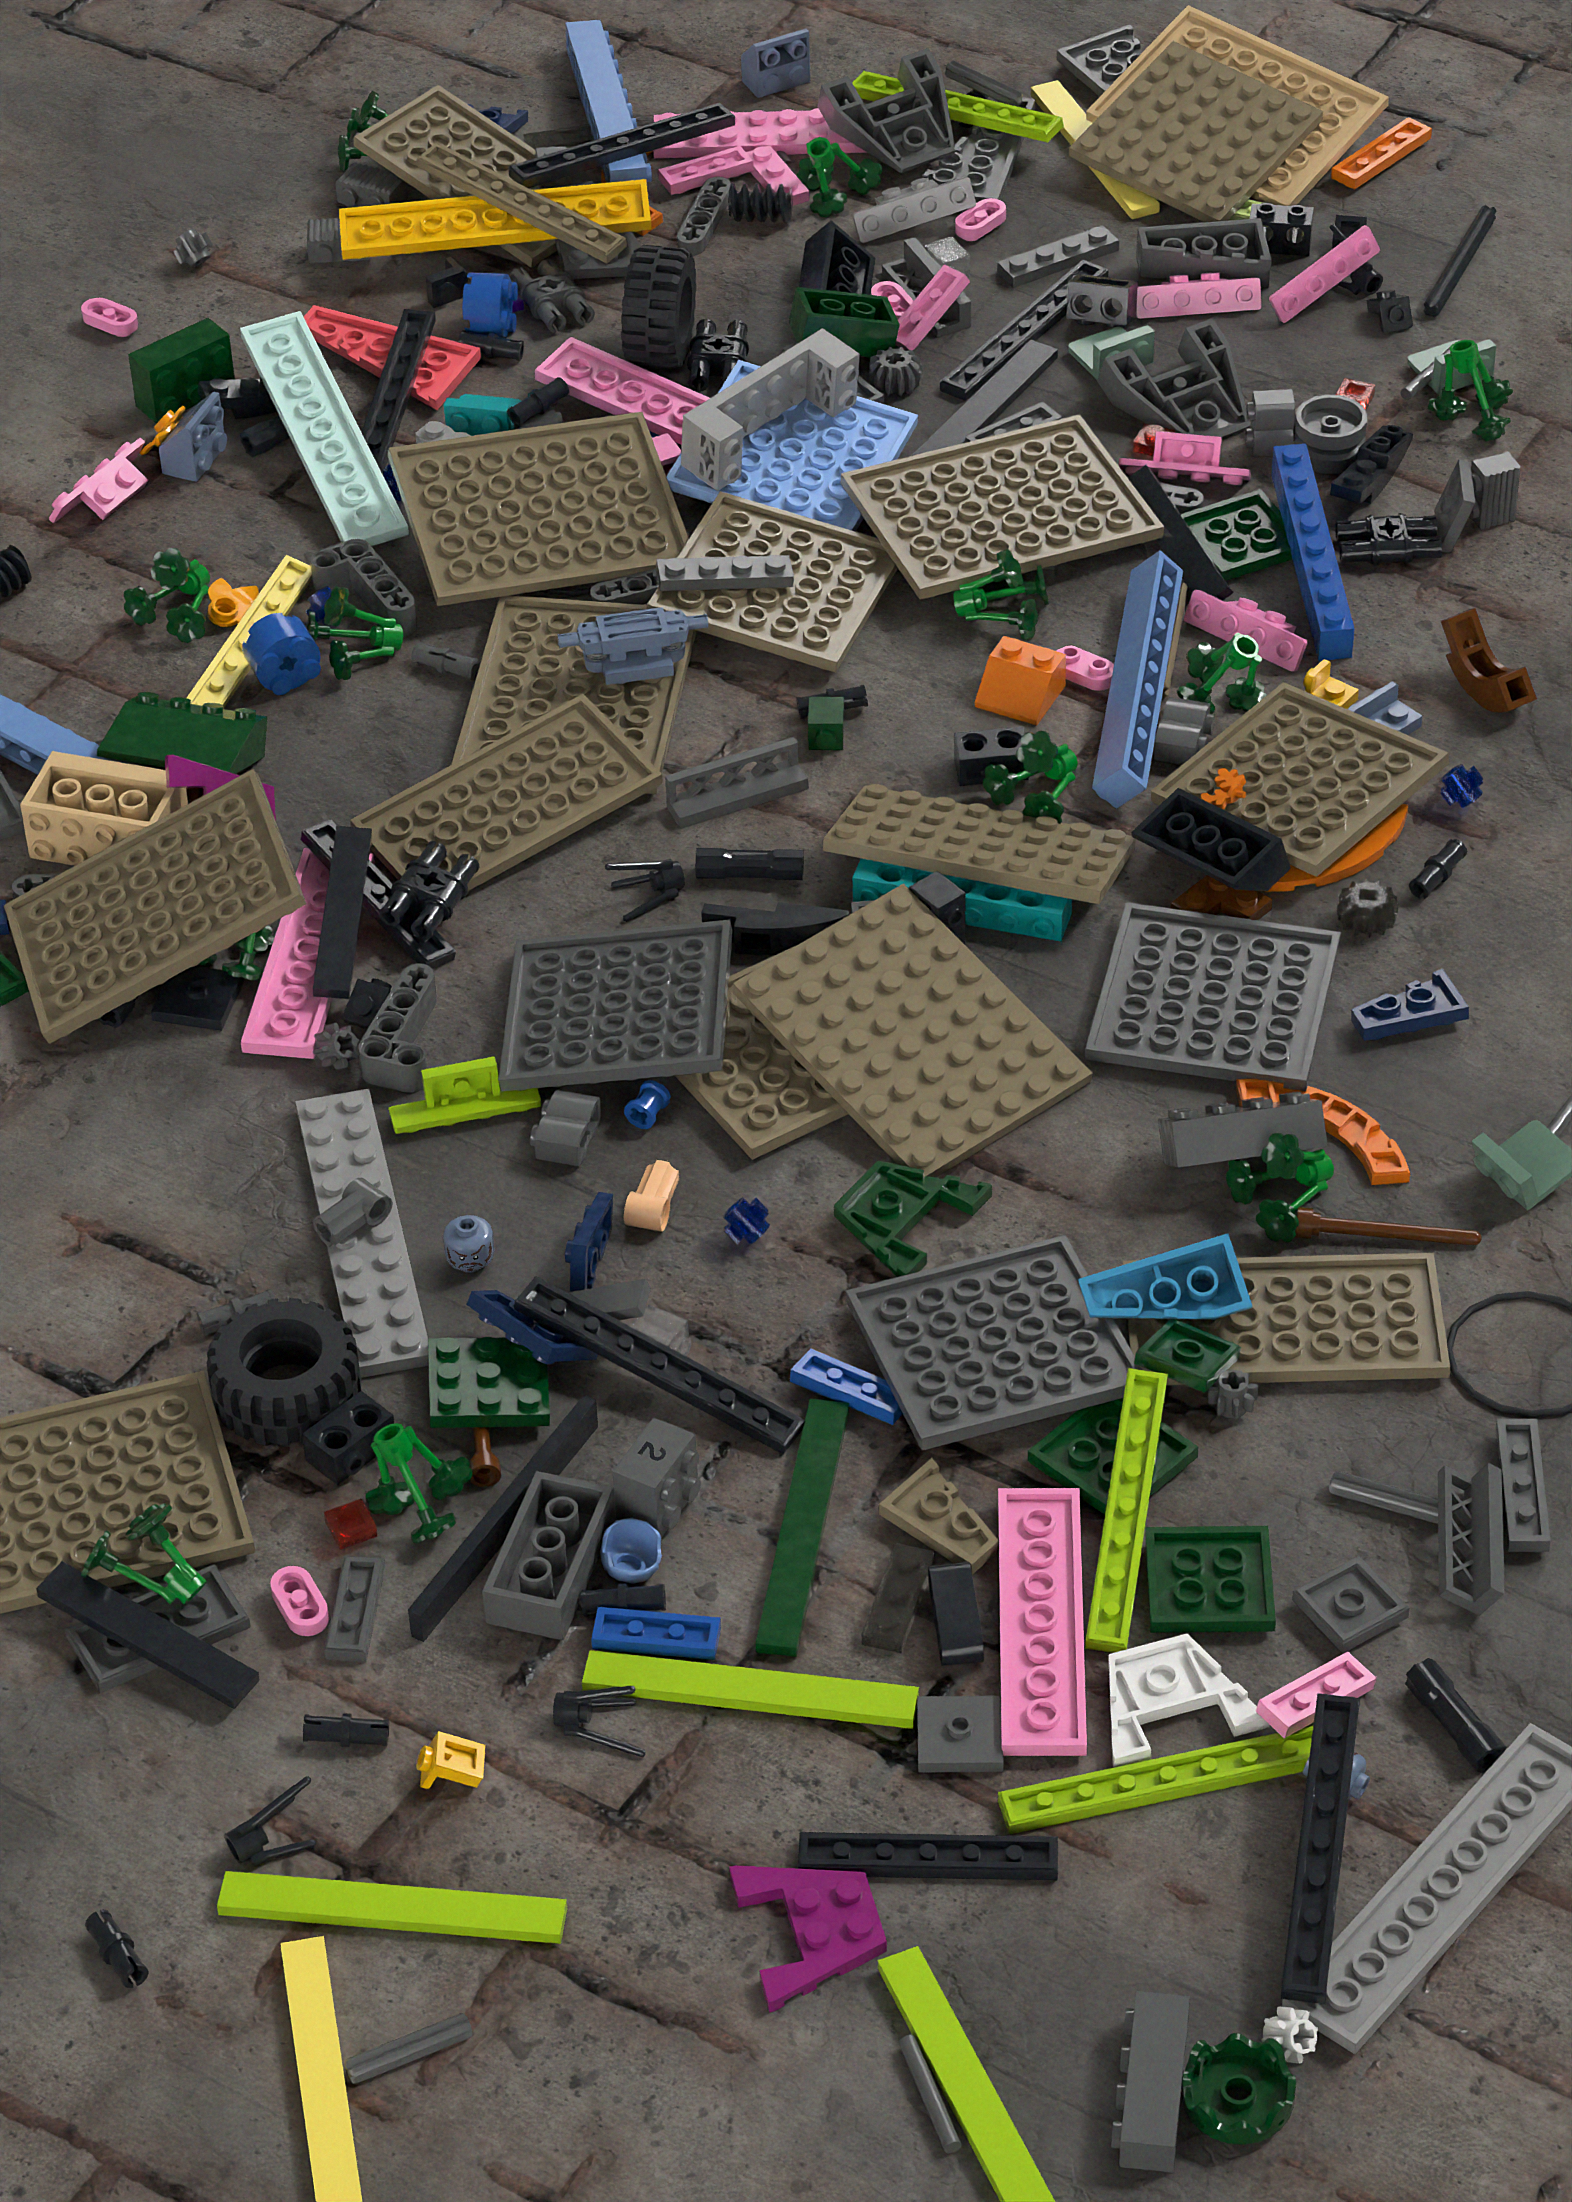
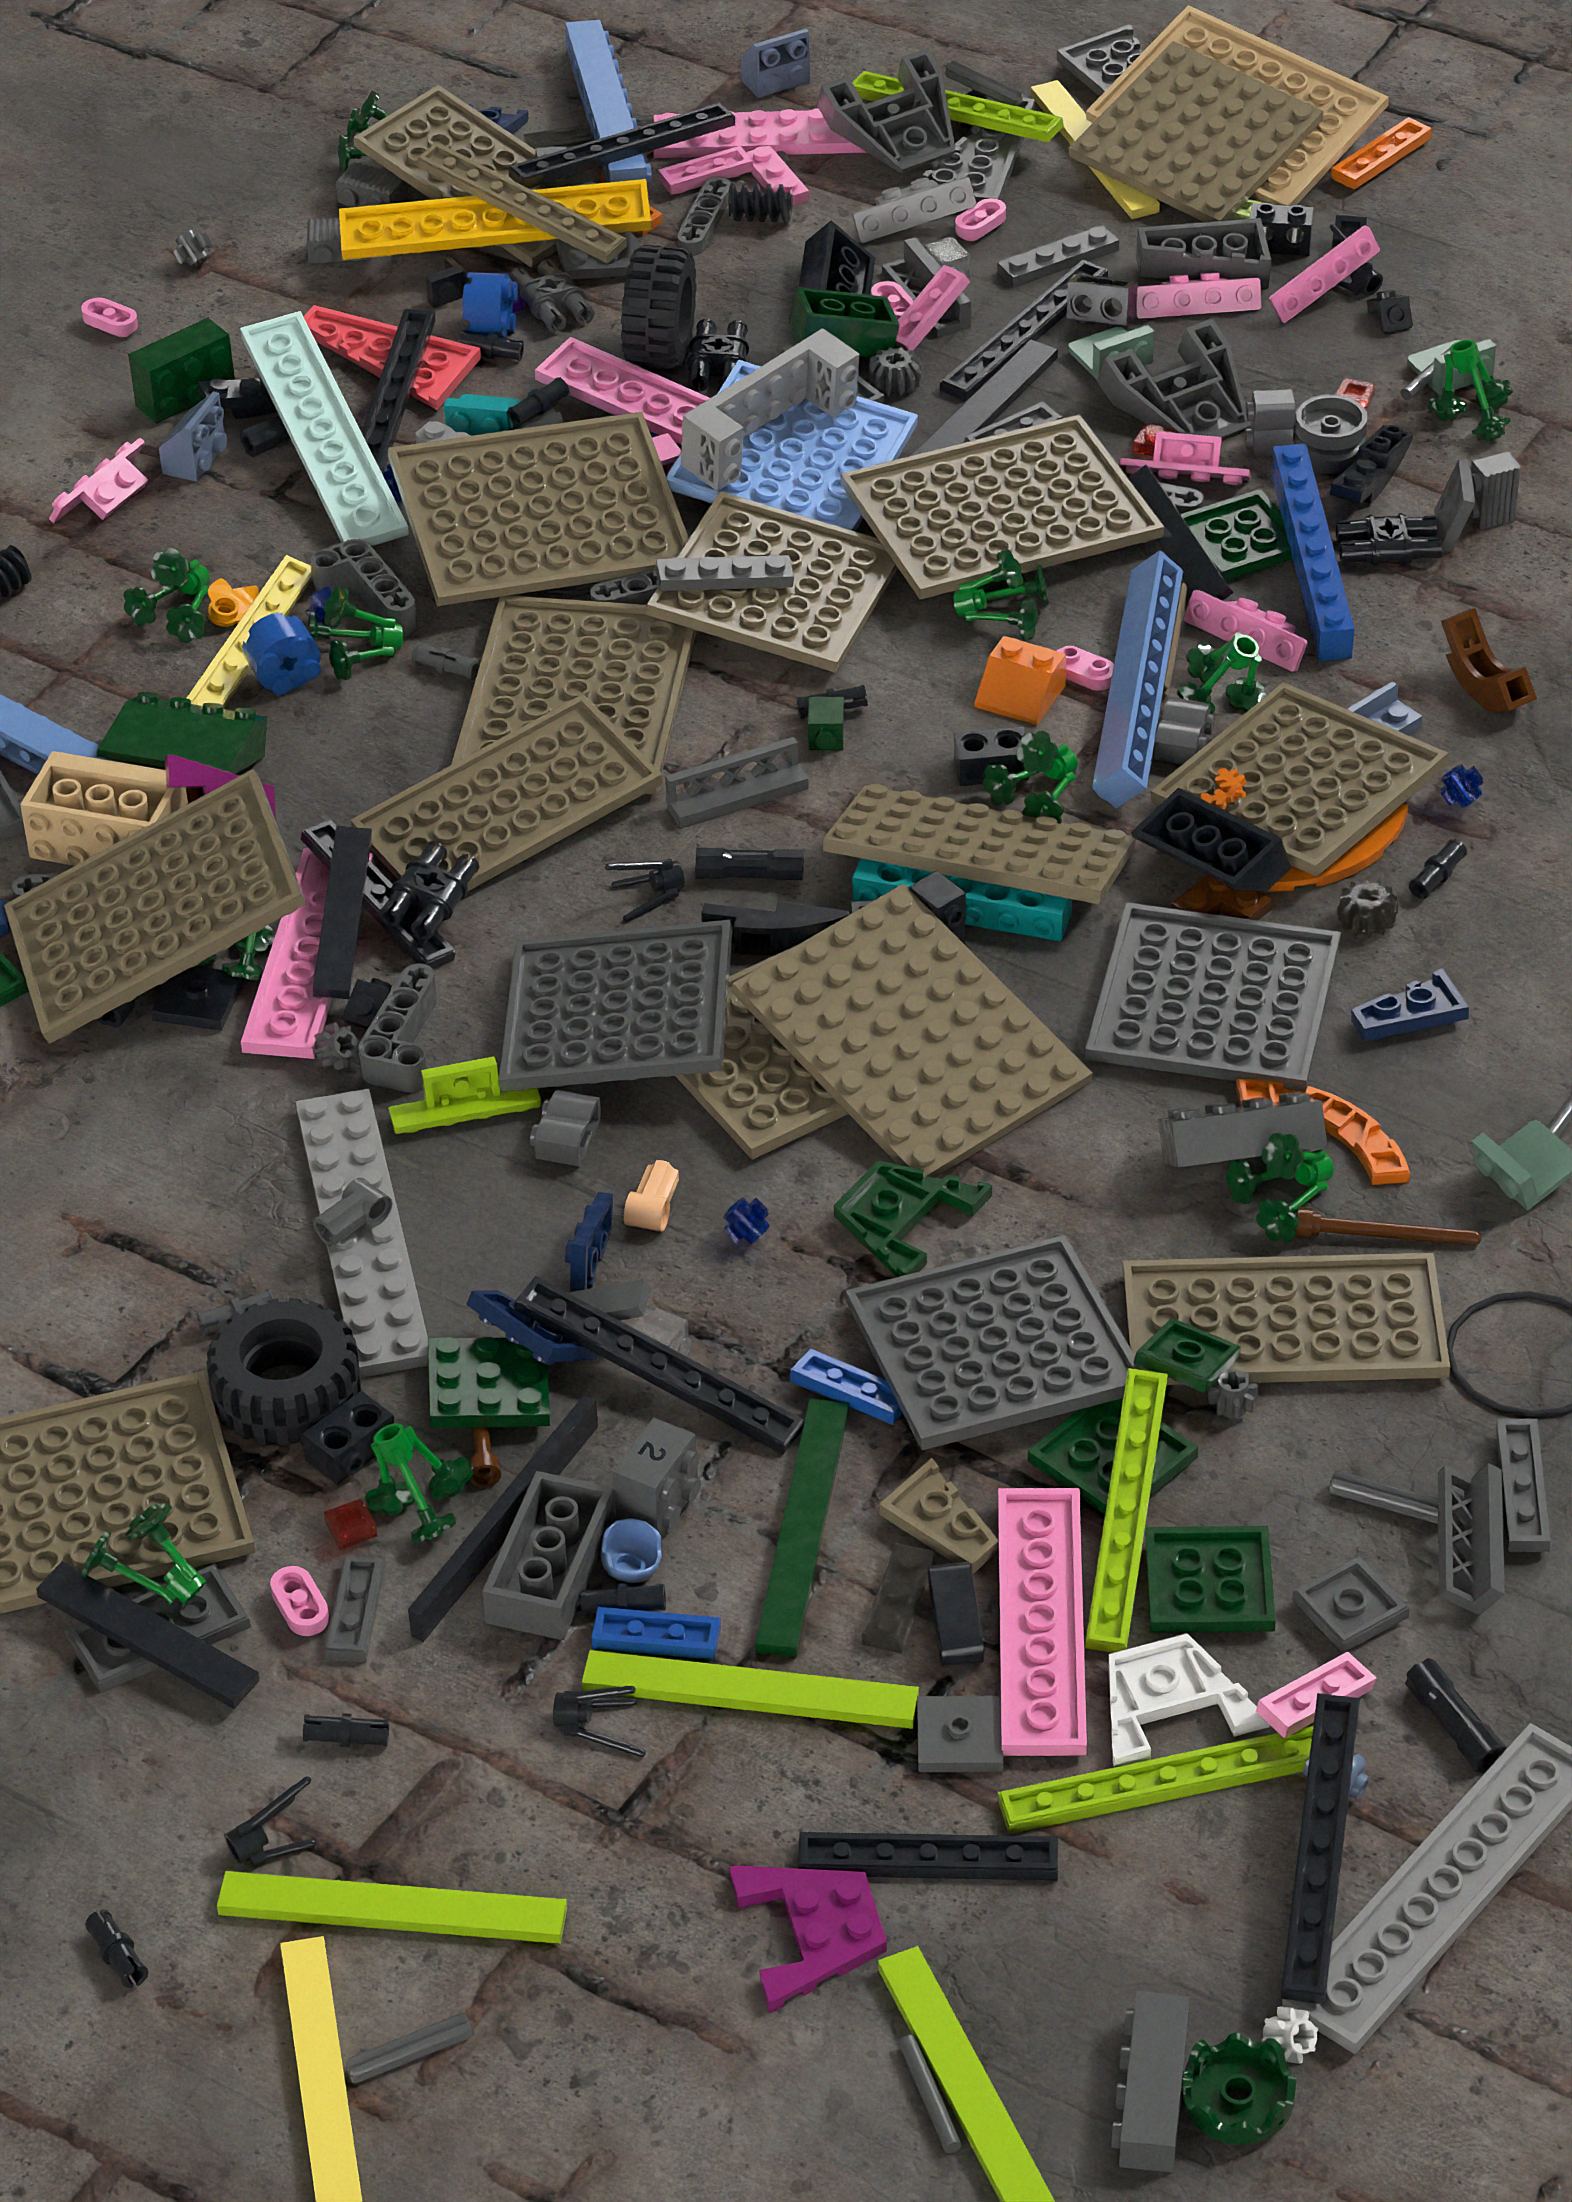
(164, 428): light orange plate -> none
(452, 1760): yellow bracket -> none
(468, 1243): sand blue head -> none
(634, 643): sand blue piece -> none
(644, 1108): blue bush -> none
(818, 169): dark green plant -> none
(1177, 1284): dark azure wedge -> none
(1319, 683): yellow bracket -> none
(1459, 261): black axle -> none

